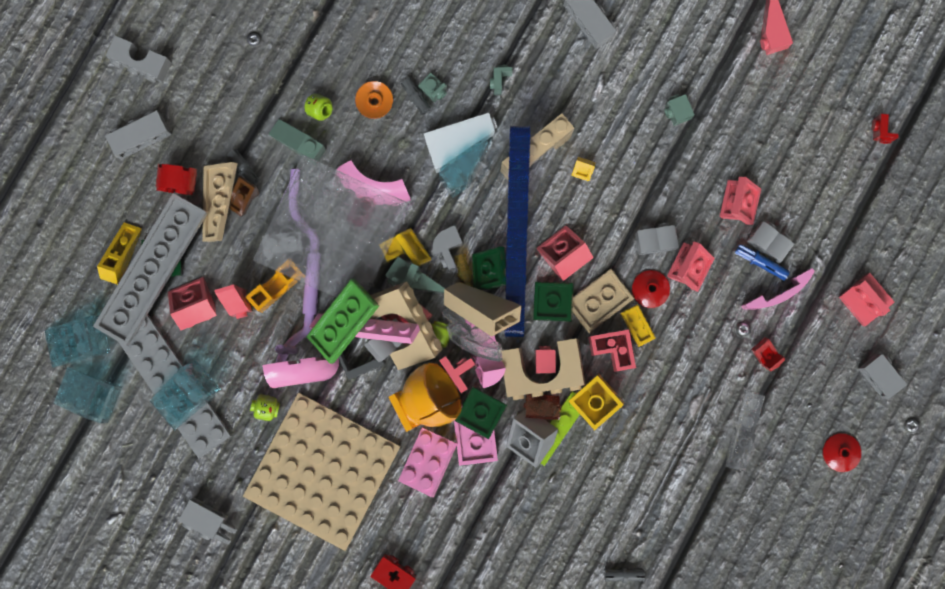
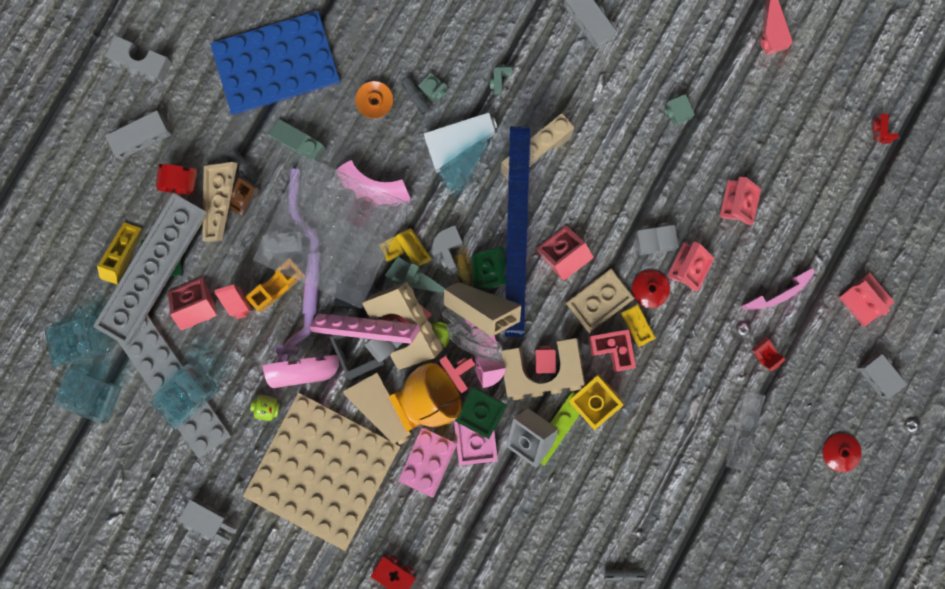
(275, 63): none -> blue plate
(318, 106): lime head -> none
(342, 321): bright green tile -> none
(373, 401): none -> tan slope
(543, 407): clear red piece -> none
(553, 301): dark green plate -> none
(583, 169): yellow plate -> none
(761, 261): blue axle -> none
(770, 242): light grey brick -> none

